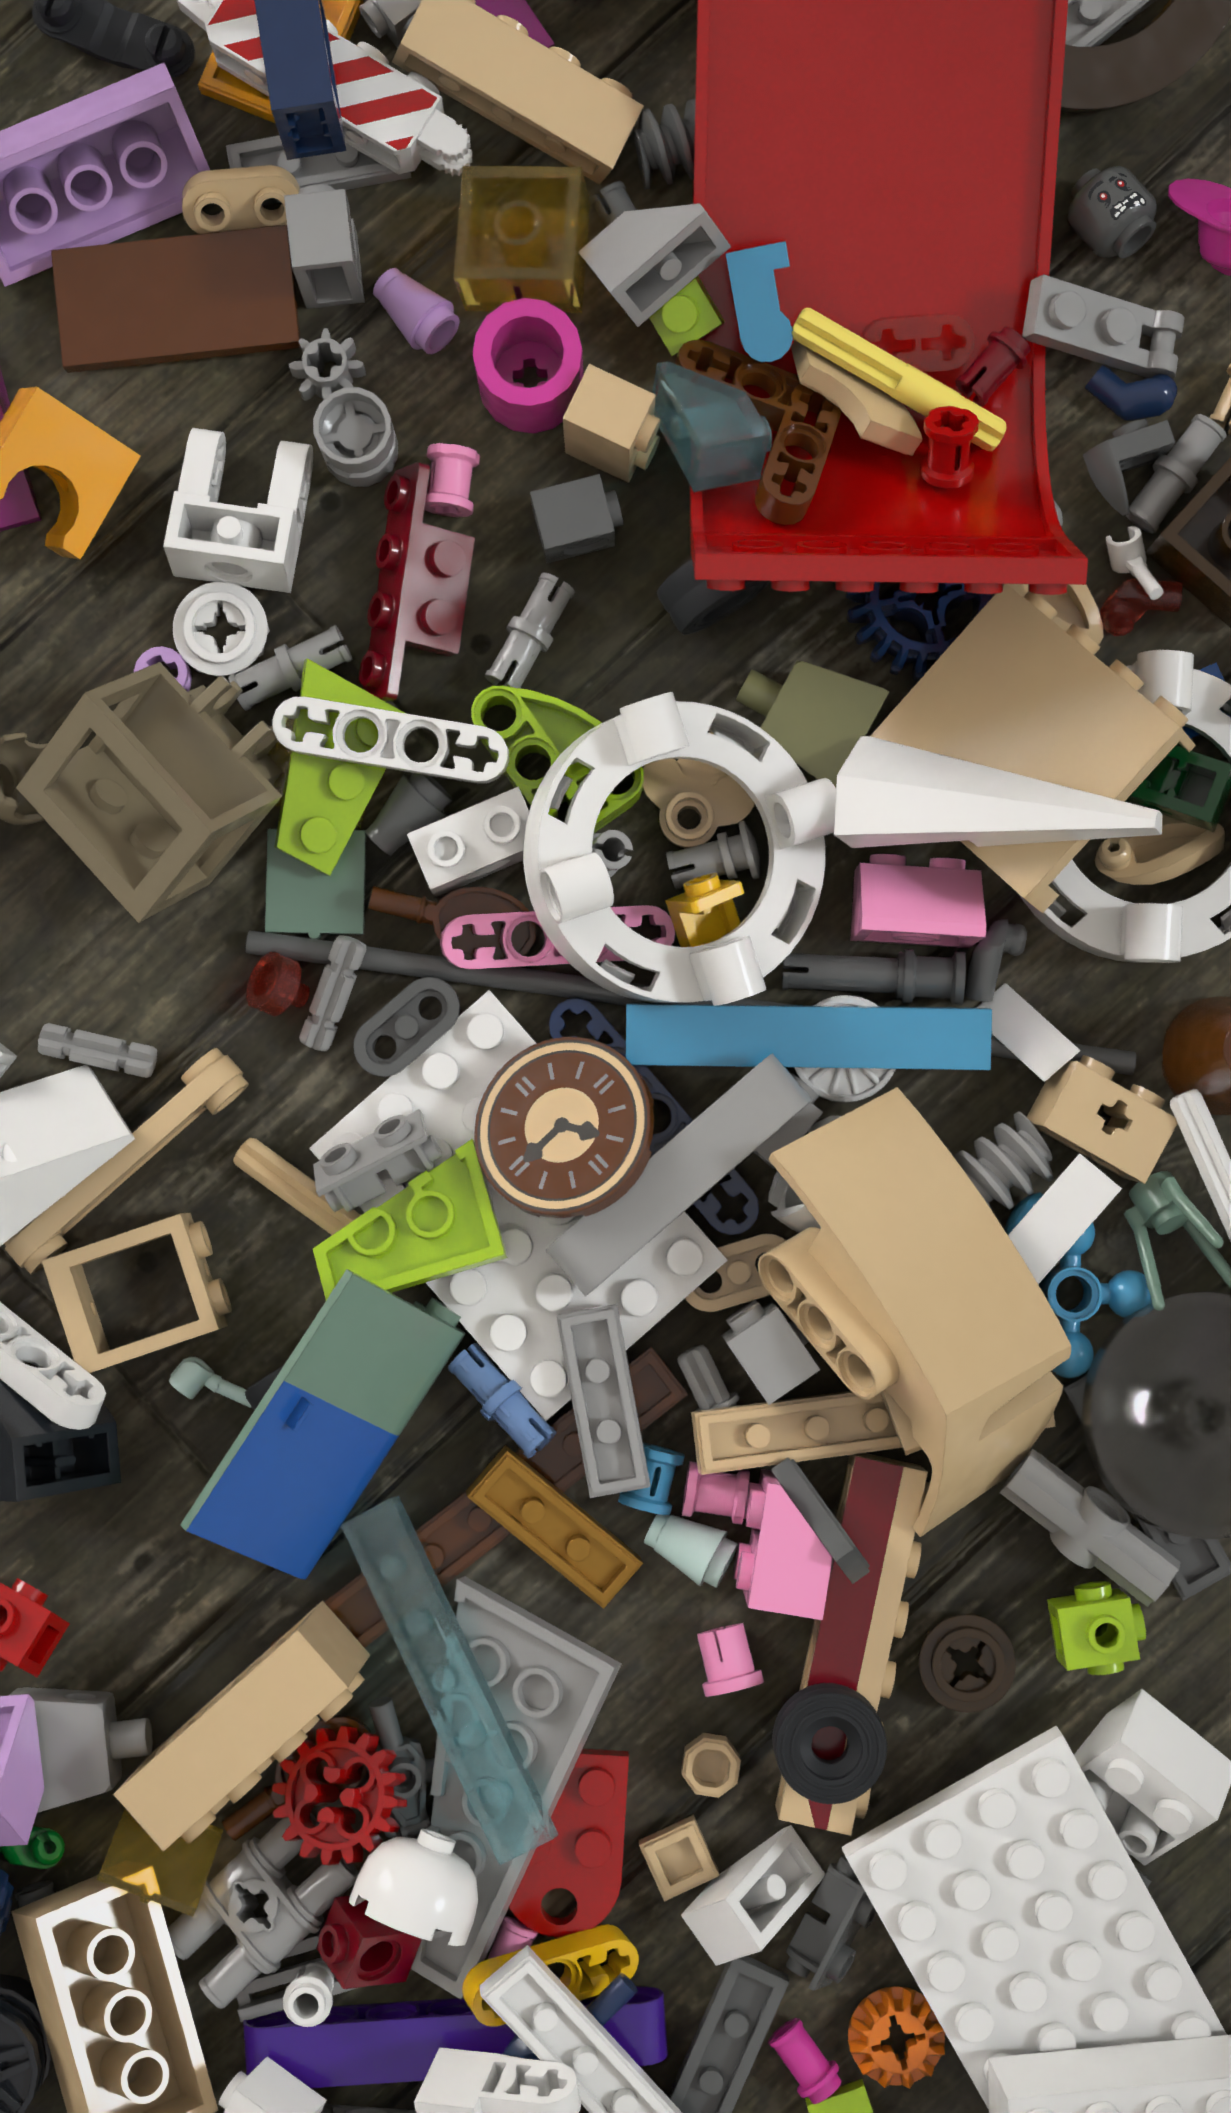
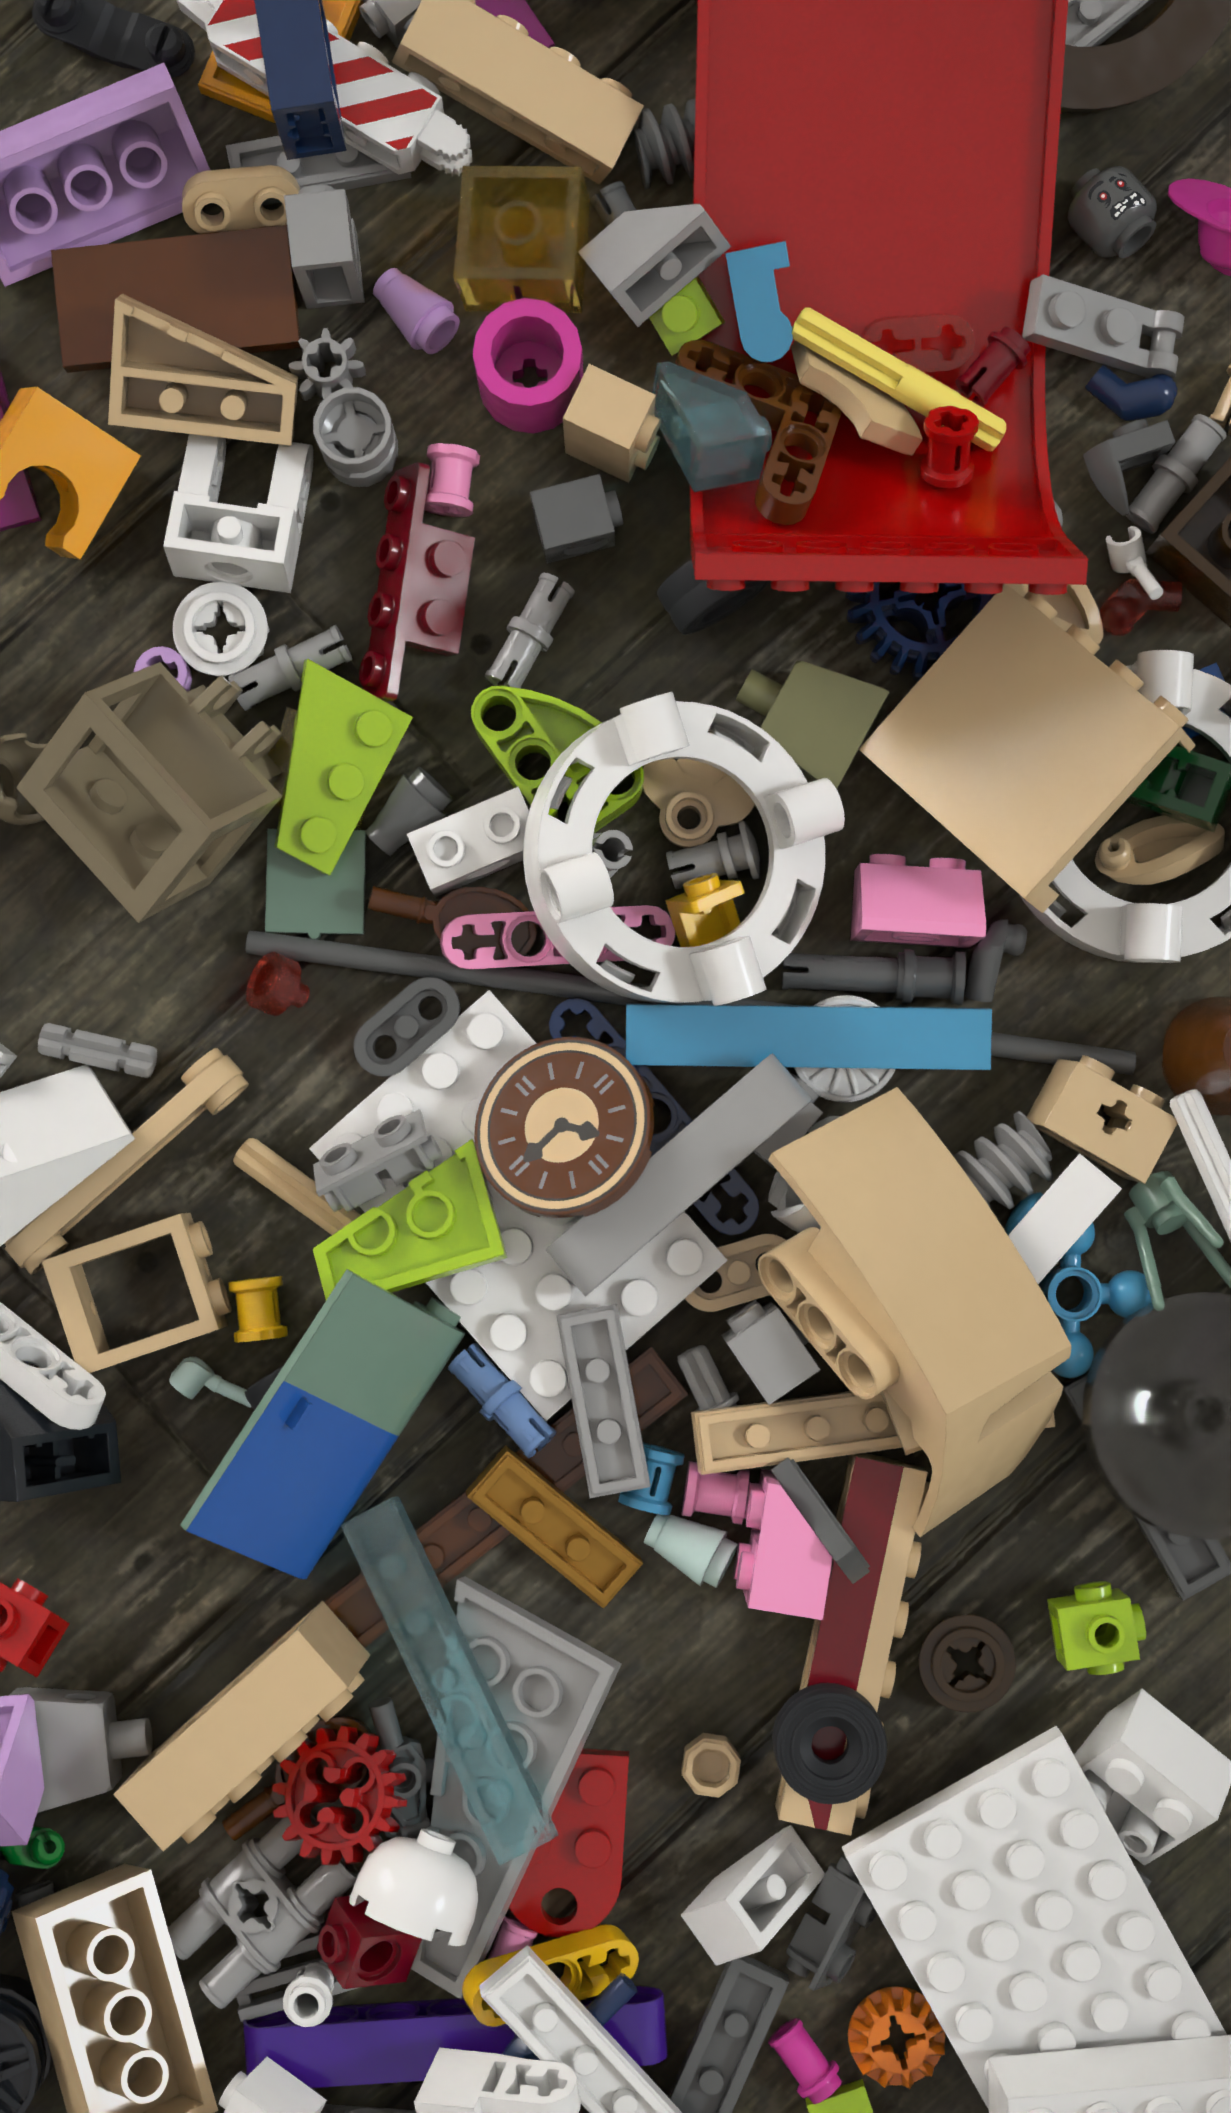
(165, 1877): clear yellow piece -> none
(193, 382): none -> tan wedge
(258, 1309): none -> yellow bush
(332, 993): light grey axle -> none
(392, 733): white beam -> none
(678, 1858): tan tile -> none
(727, 1660): bright pink bush -> none
(918, 796): white wedge -> none
(1028, 1033): white sticker -> none
(1090, 1528): light grey piece -> none

